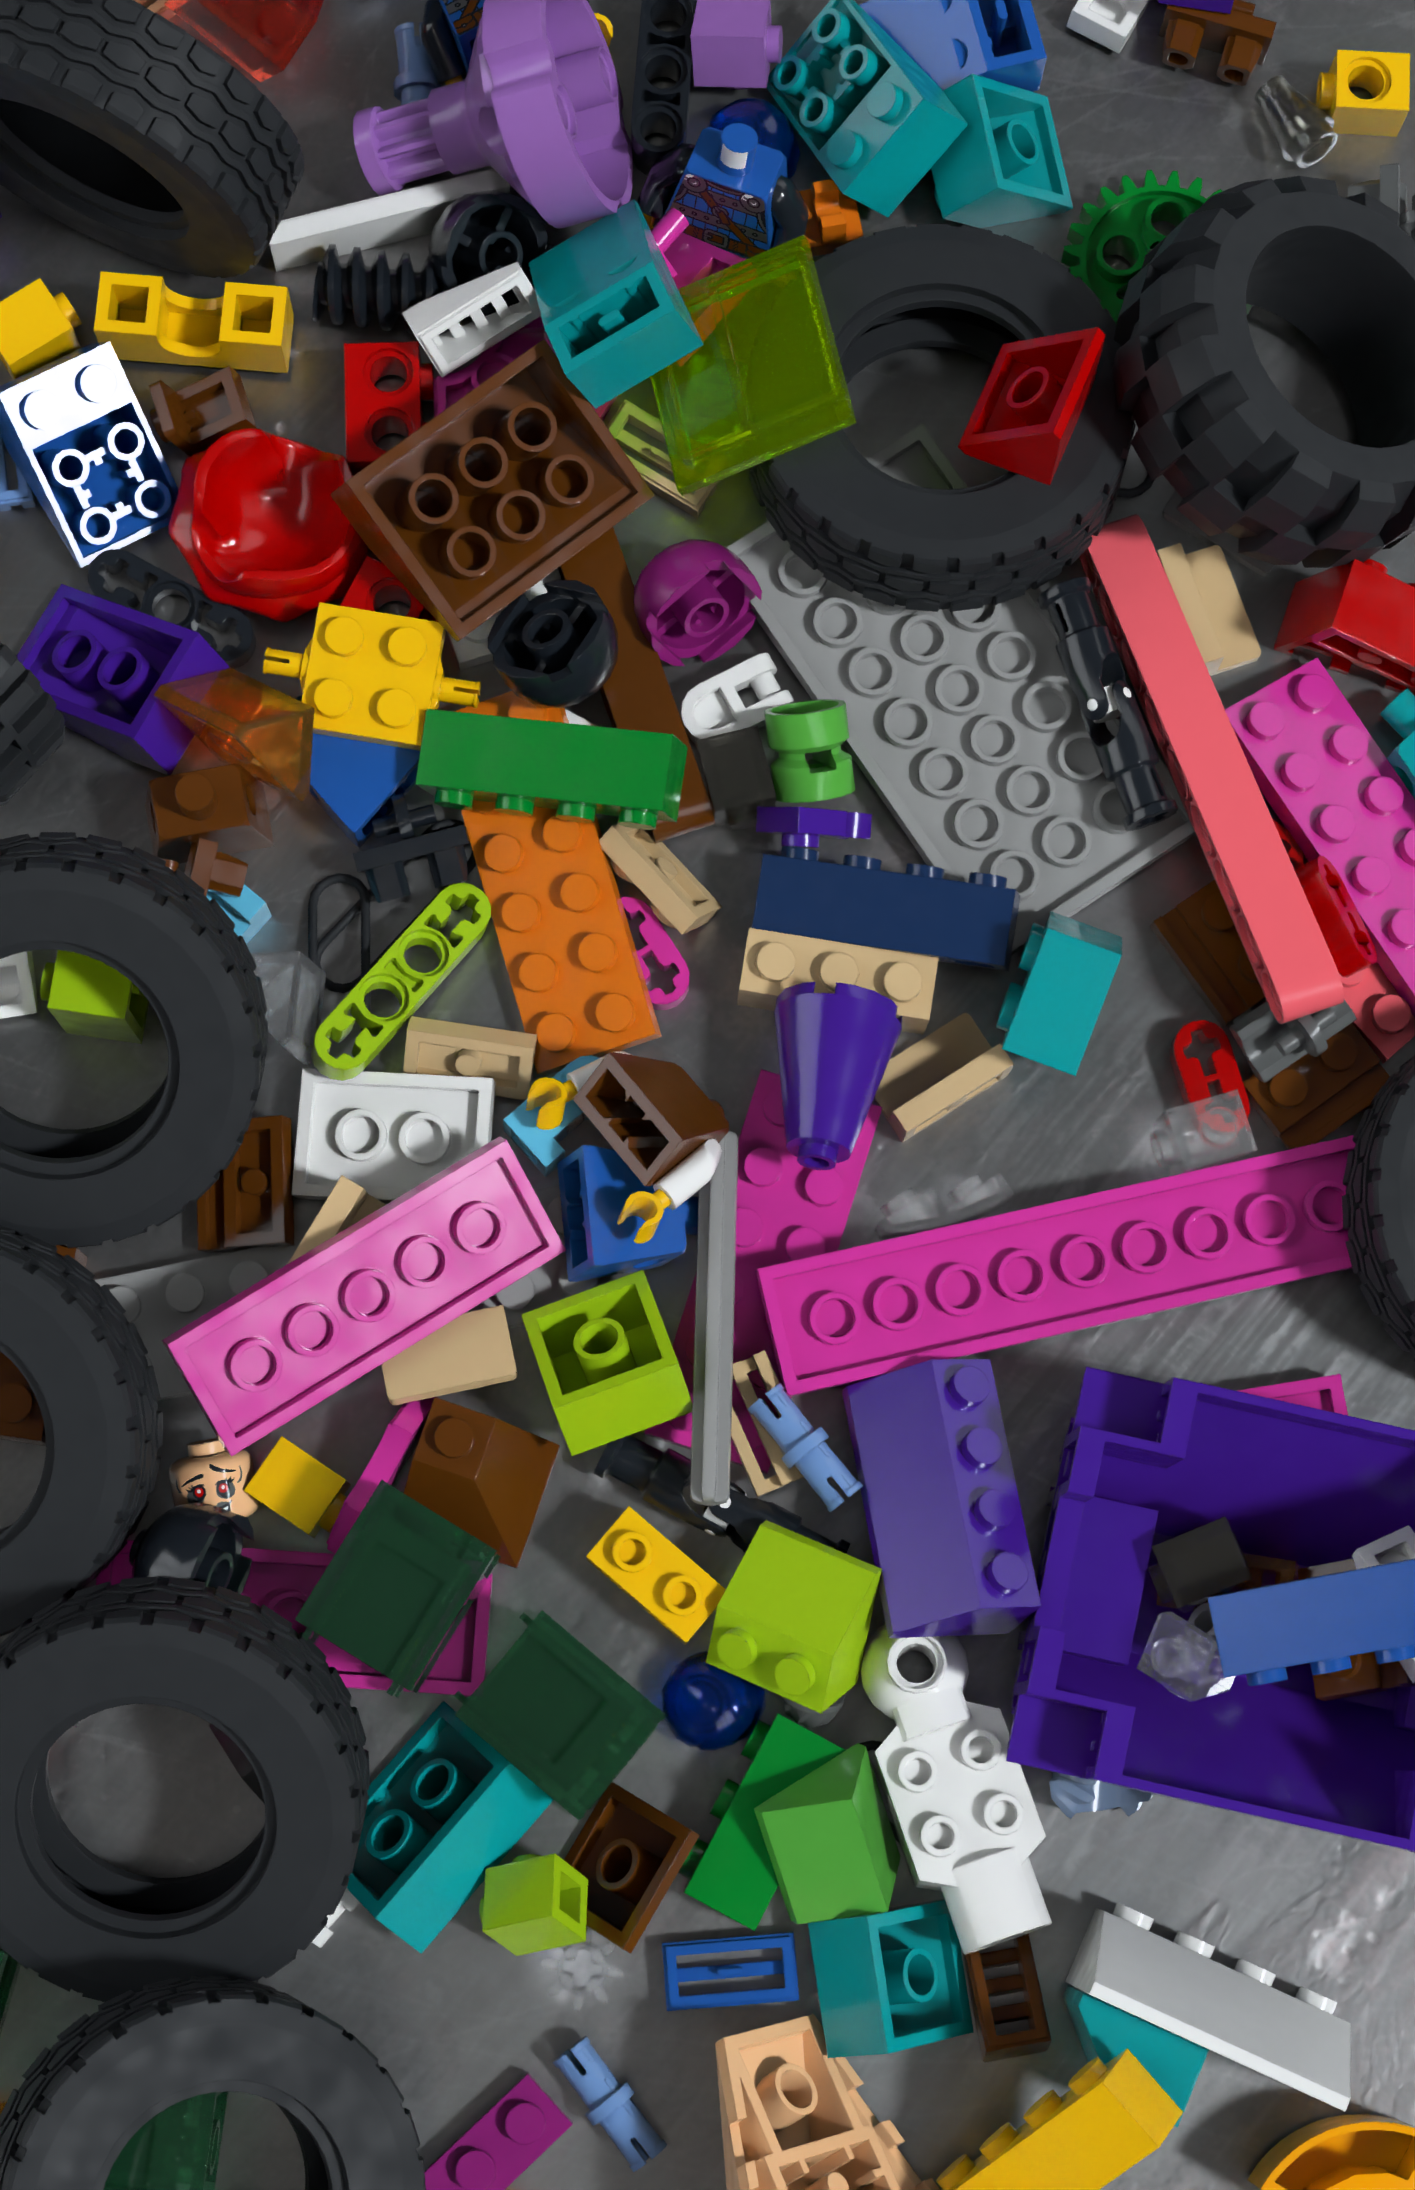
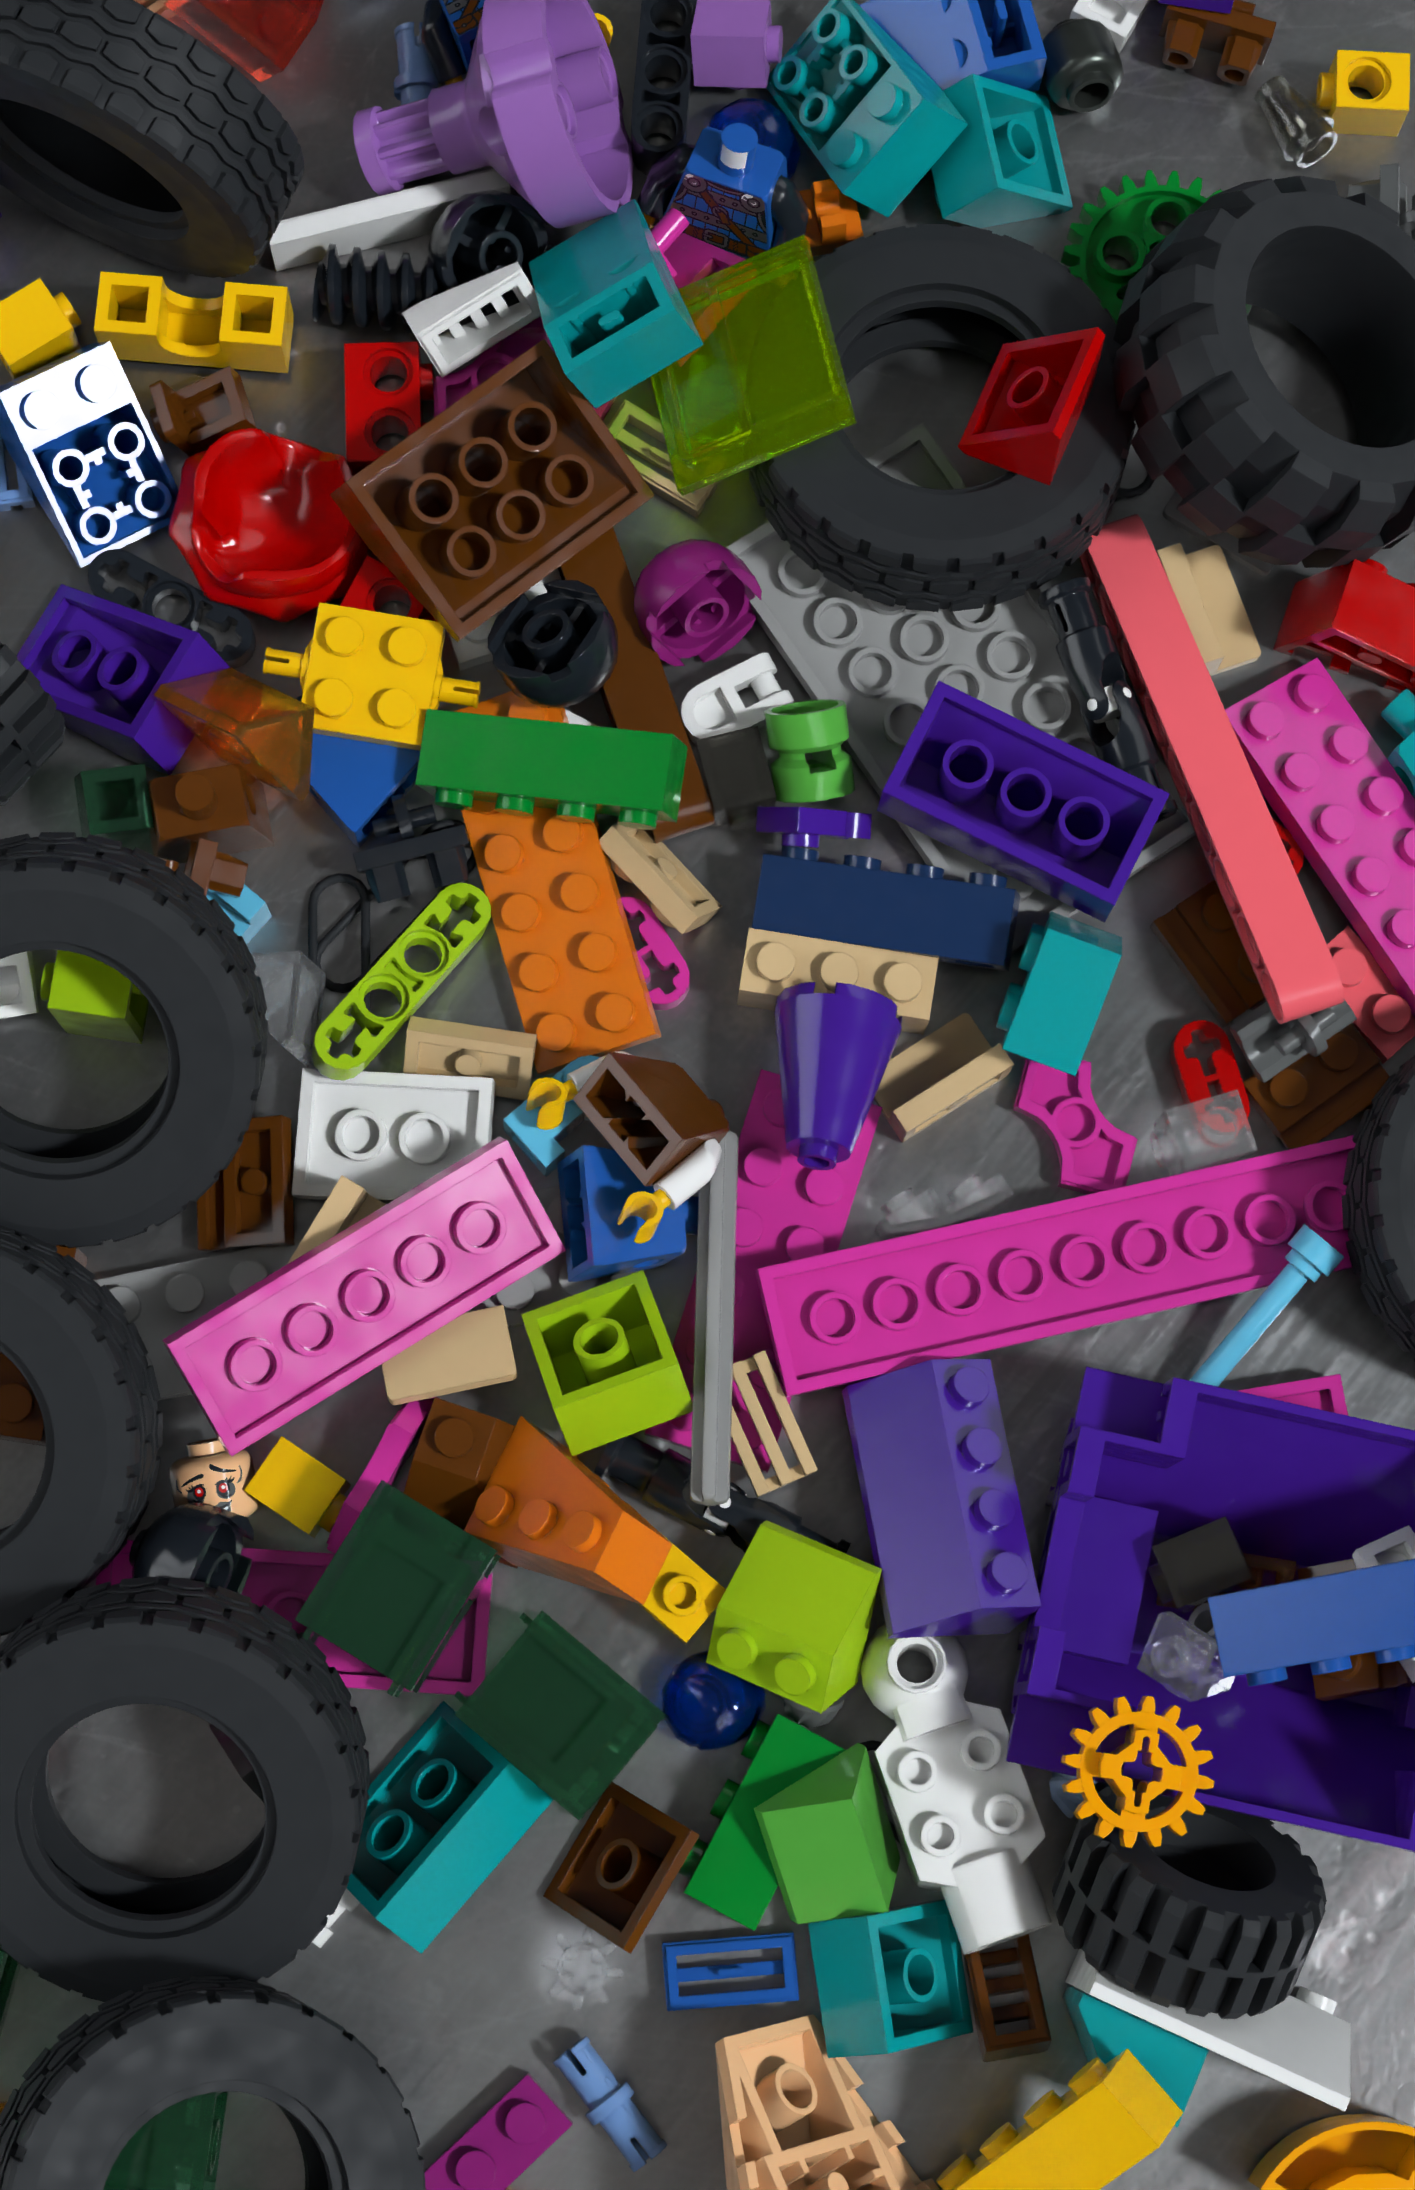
(113, 801): none -> clear green brick
(534, 1904): lime brick -> none
(564, 1520): none -> orange wedge
(805, 1447): medium blue pin -> none
(1022, 801): none -> dark purple slope
(1081, 65): none -> pearl dark grey head
(1089, 1148): none -> dark pink tile
(1134, 1805): none -> light orange gear
(1199, 1920): none -> black tyre
(1307, 1260): none -> medium azure piece
(1336, 916): red beam -> none

